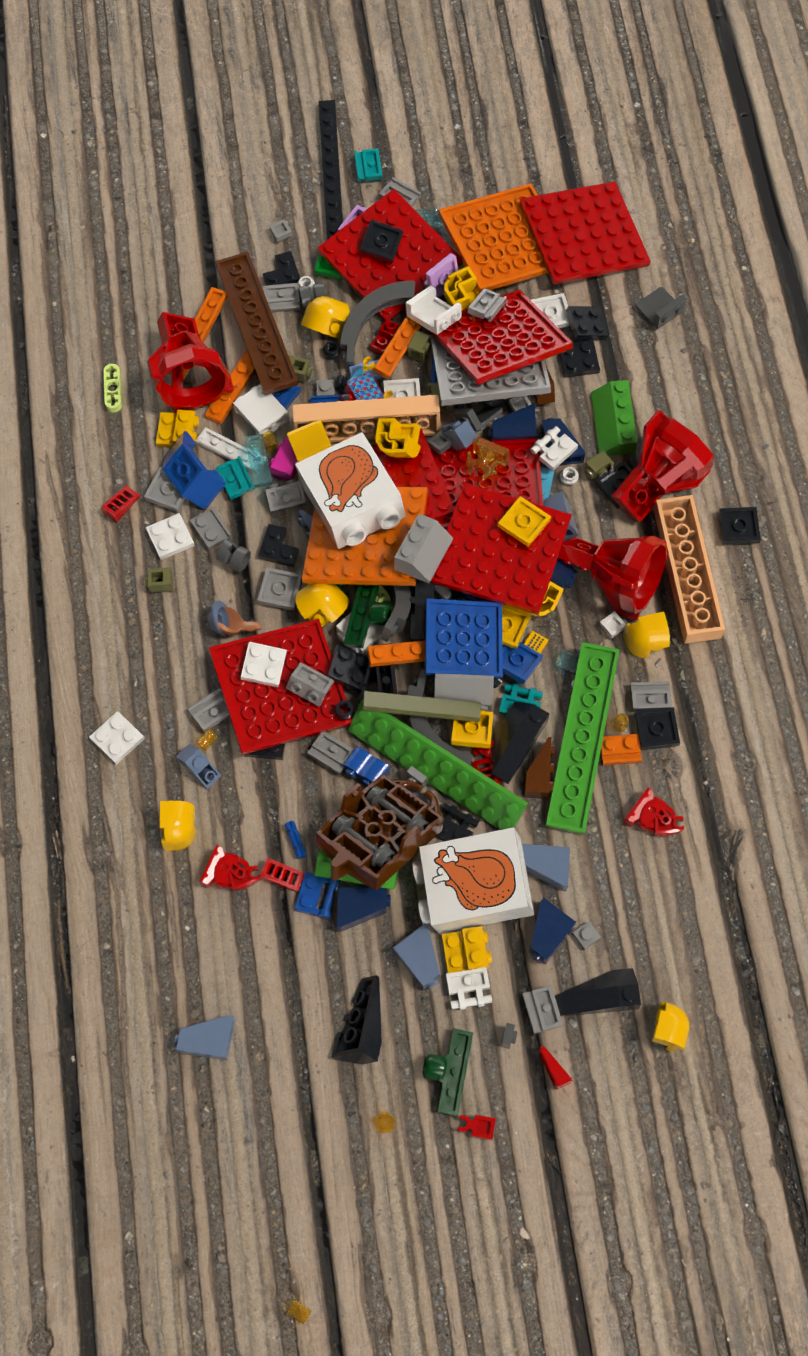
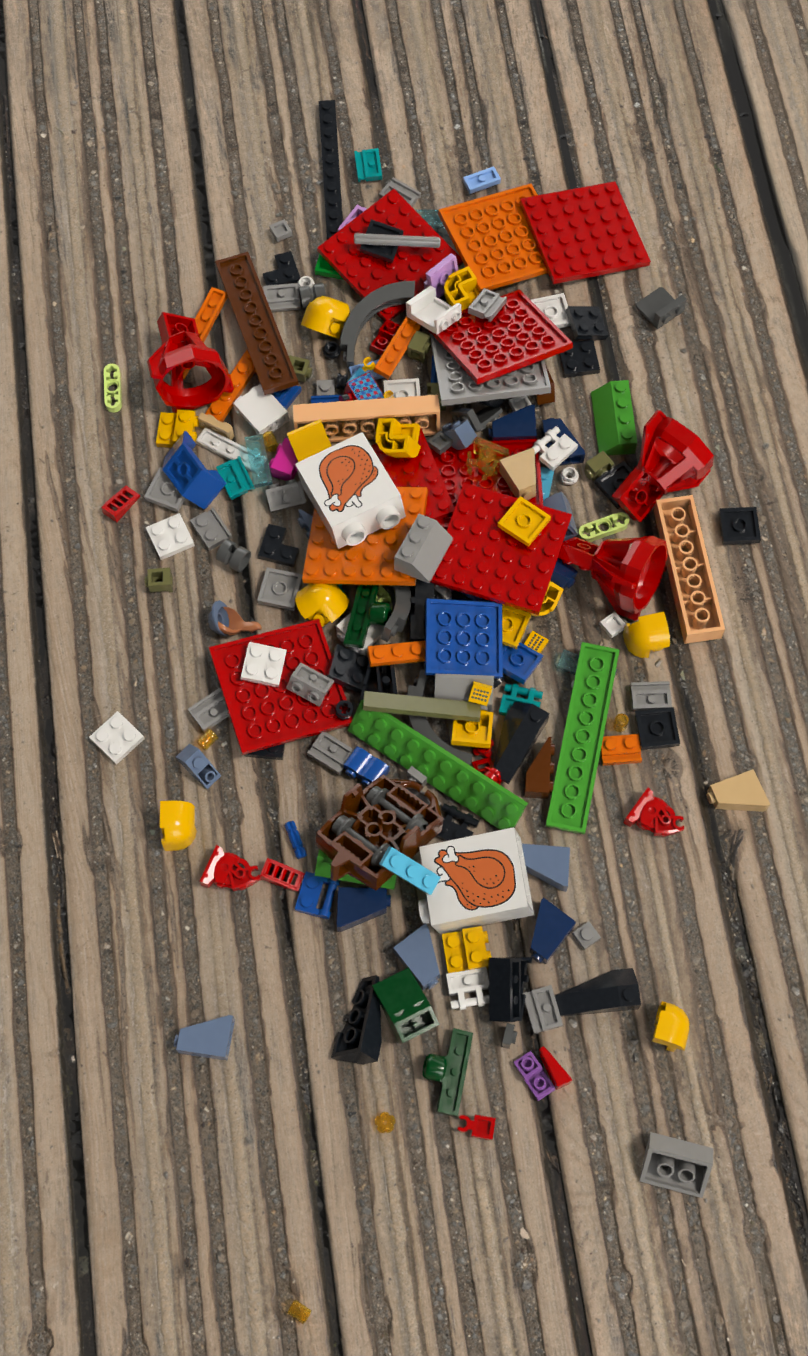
(215, 425): none -> tan plate
(397, 240): none -> light grey axle
(405, 1005): none -> dark green slope
(409, 870): none -> medium azure plate
(480, 693): none -> yellow tile
(481, 180): none -> light blue plate
(493, 774): none -> red plate
(506, 988): none -> black wedge
(520, 473): none -> tan slope
(534, 1076): none -> medium lavender slope
(618, 527): none -> yellowish green beam
(676, 1165): none -> light grey slope
(739, 793): none -> tan slope

